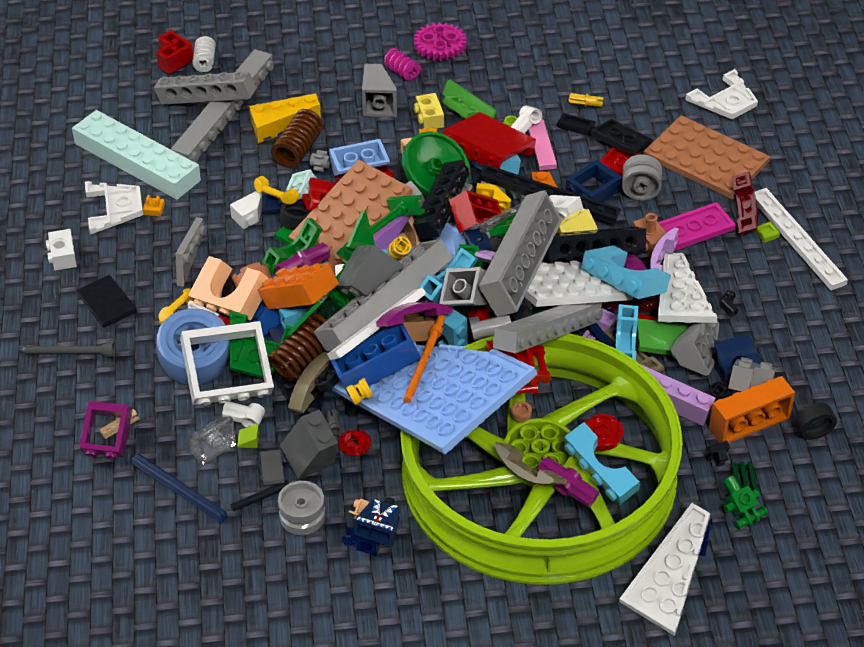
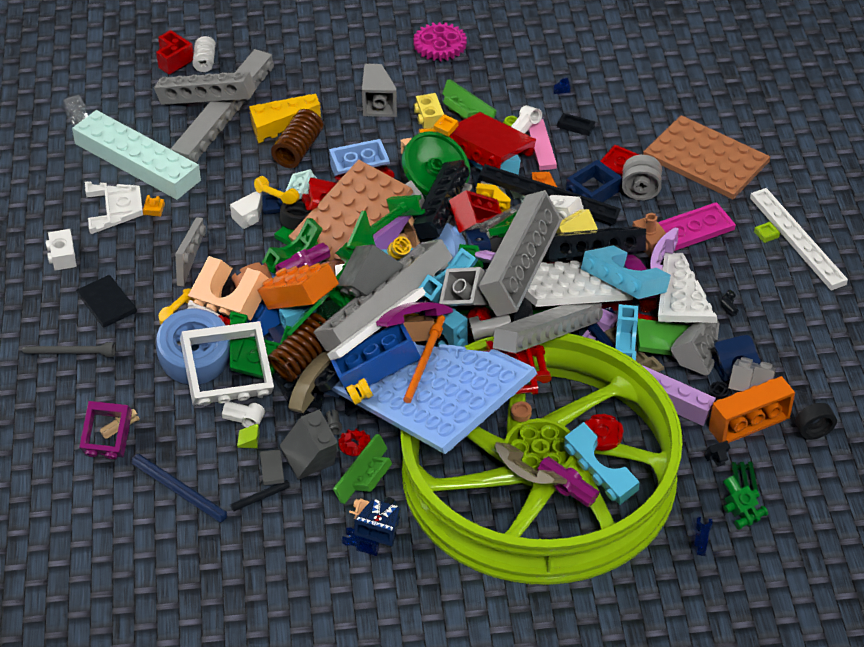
(75, 109): none -> clear brick
(212, 439): clear slope -> none
(301, 507): light grey wheel -> none
(320, 160): light grey gear -> none
(364, 471): none -> bright green bracket
(402, 65): dark pink piece -> none
(446, 125): none -> light orange tile
(562, 87): none -> clear blue tile
(585, 100): yellow axle -> none
(621, 137): black tile -> none
(665, 579): white wing -> none
(729, 102): white wing -> none
(746, 203): dark red slope -> none

